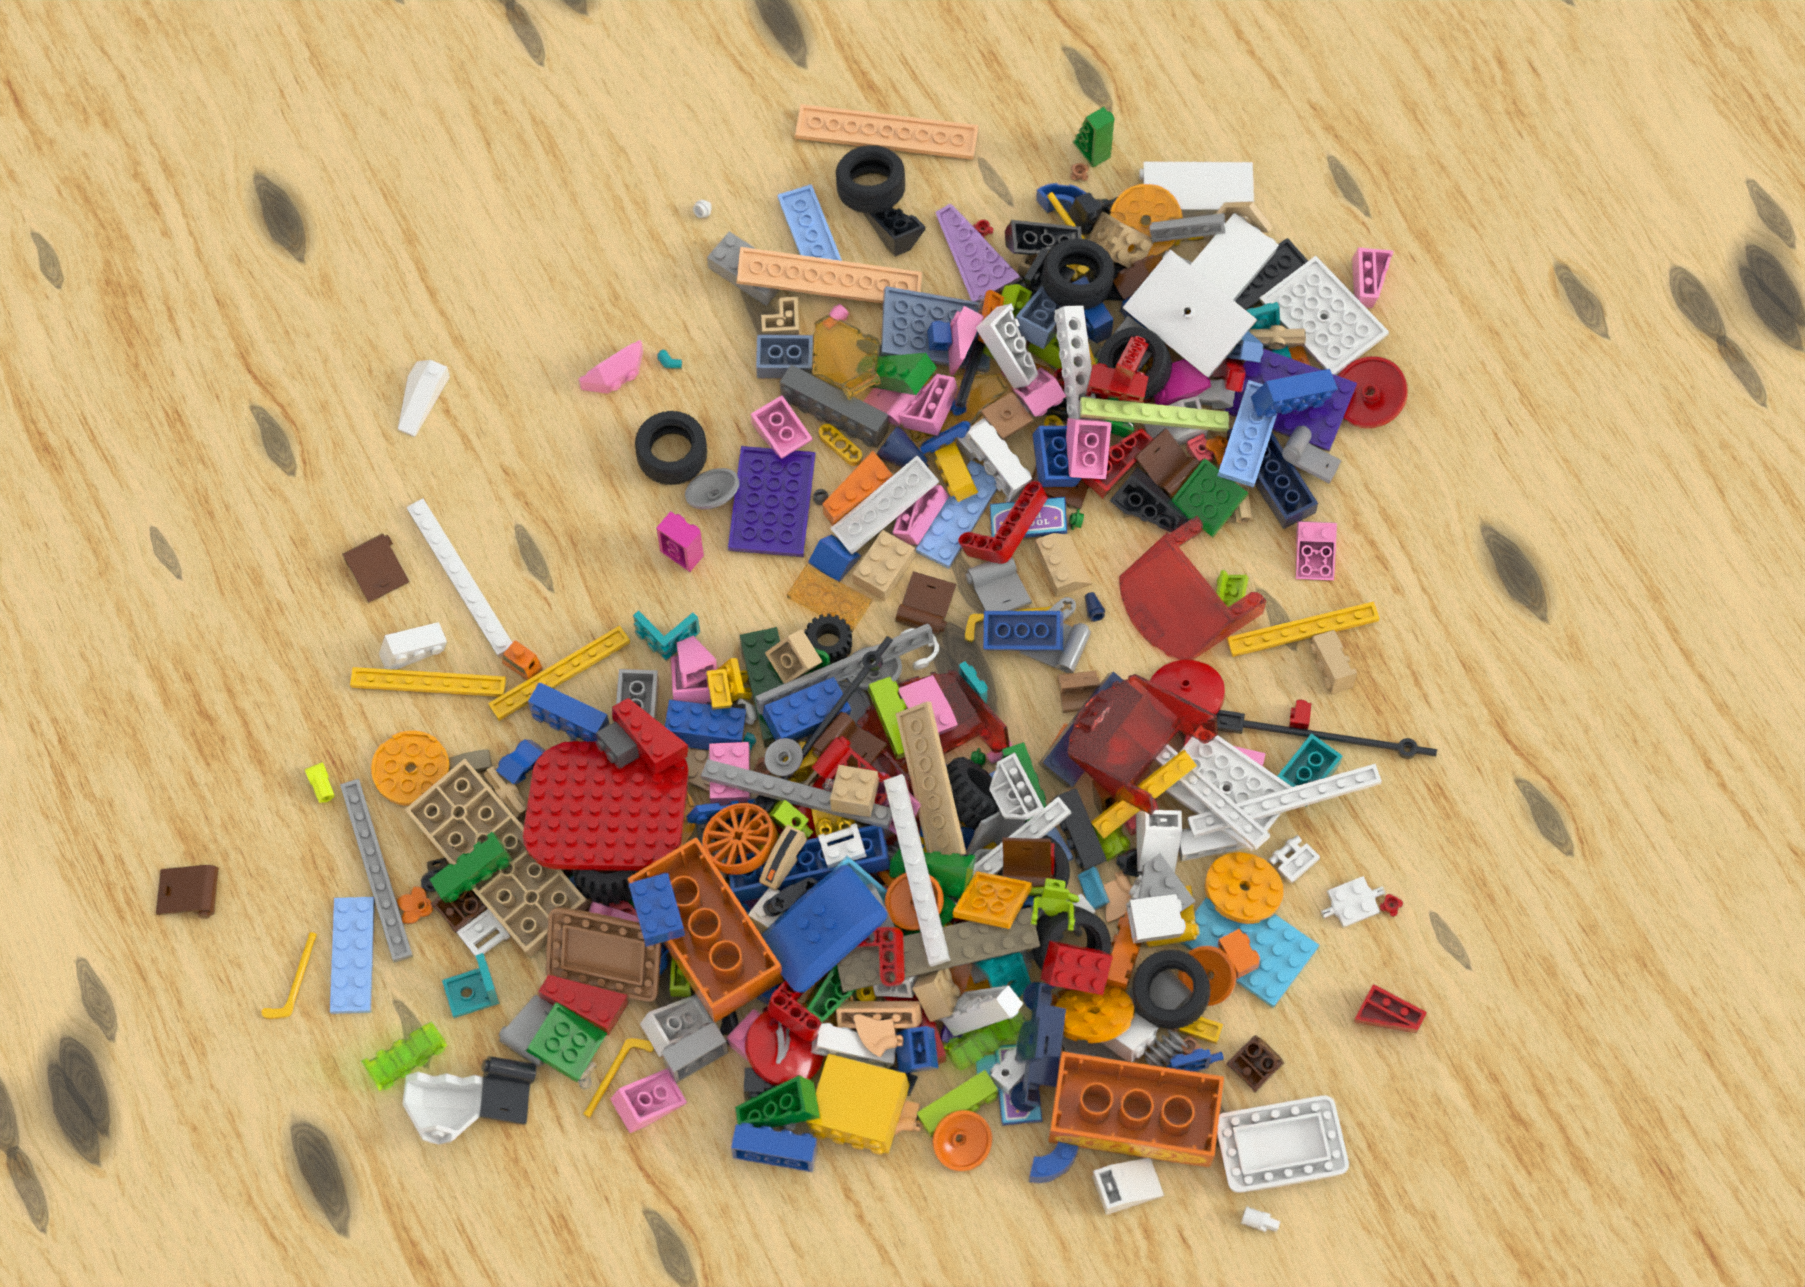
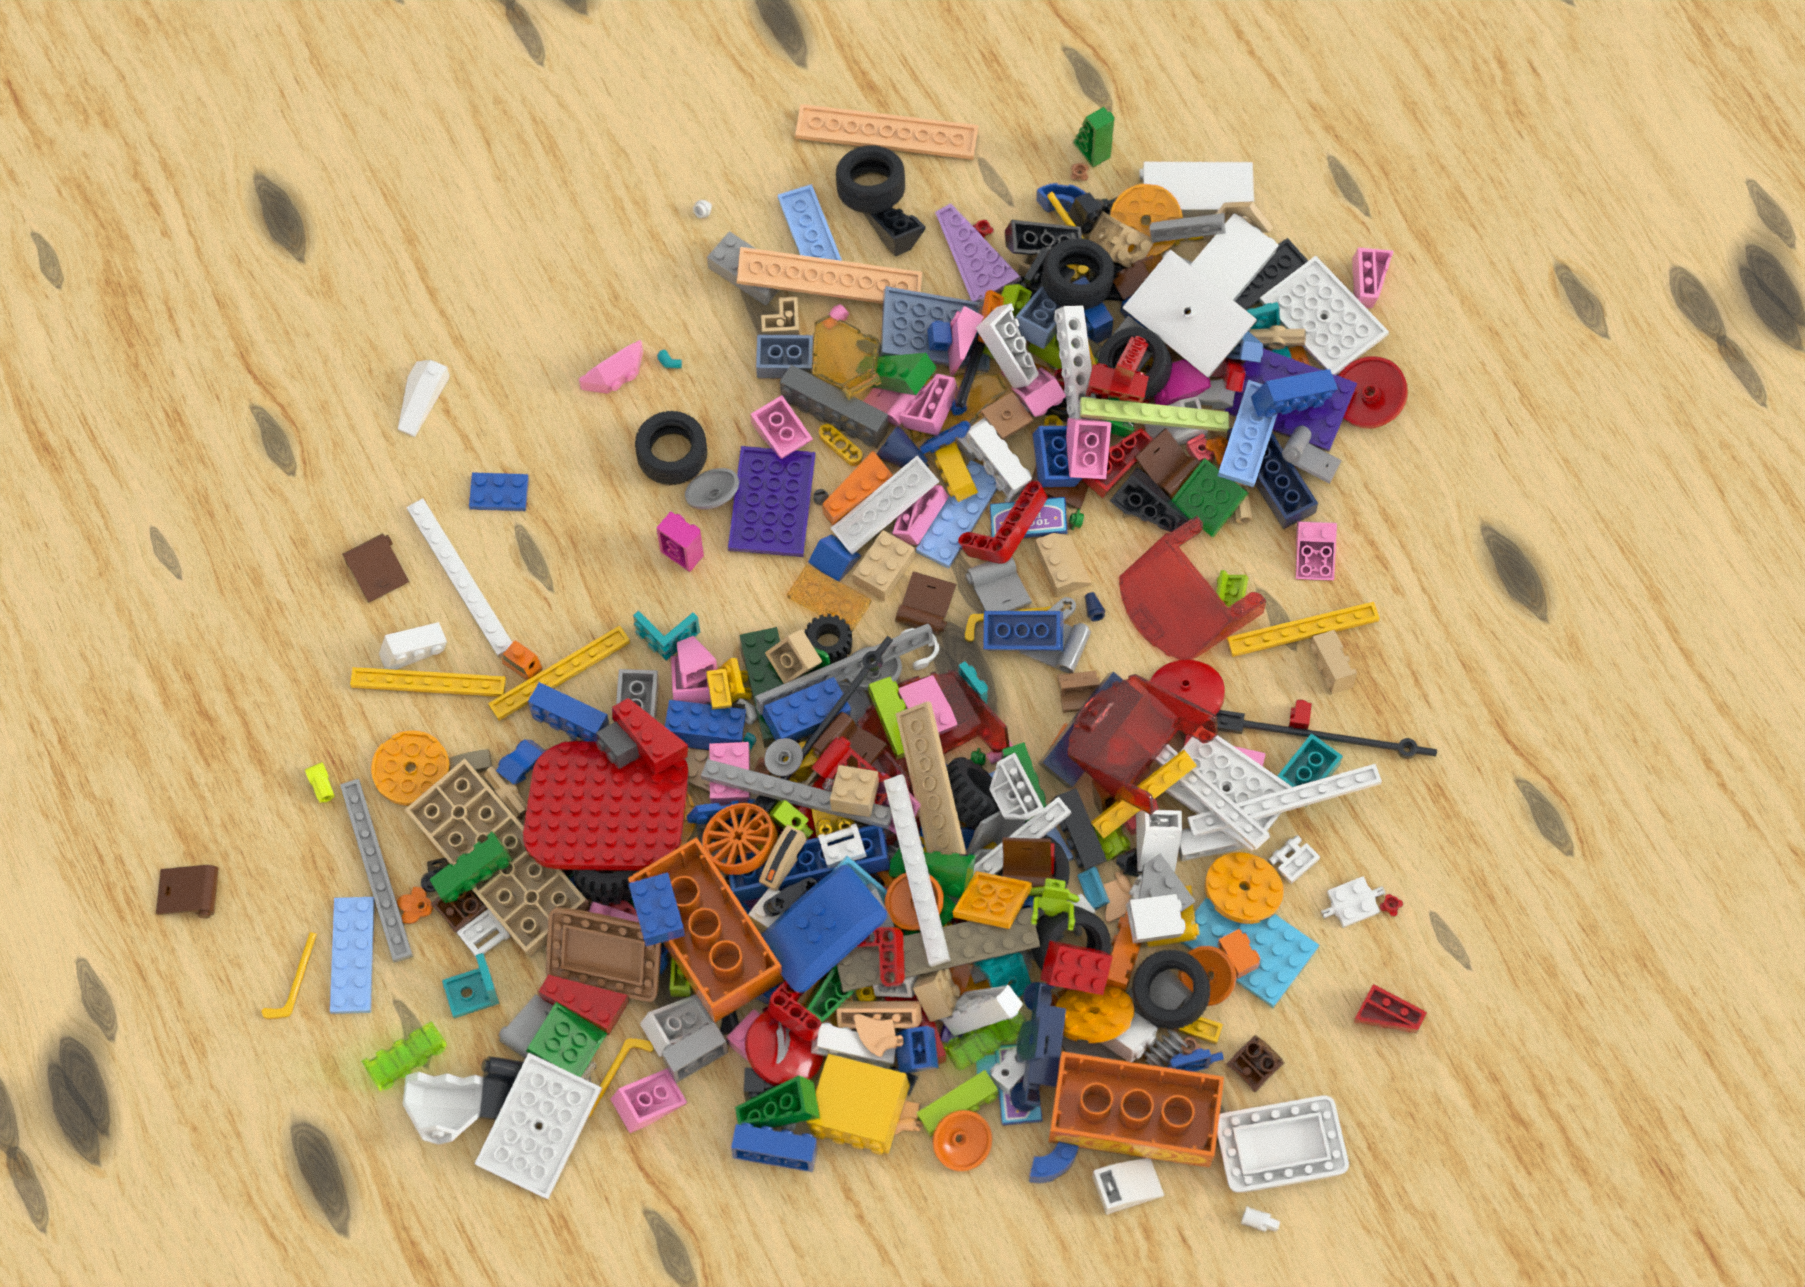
(498, 491): none -> blue plate
(515, 1144): none -> white piece

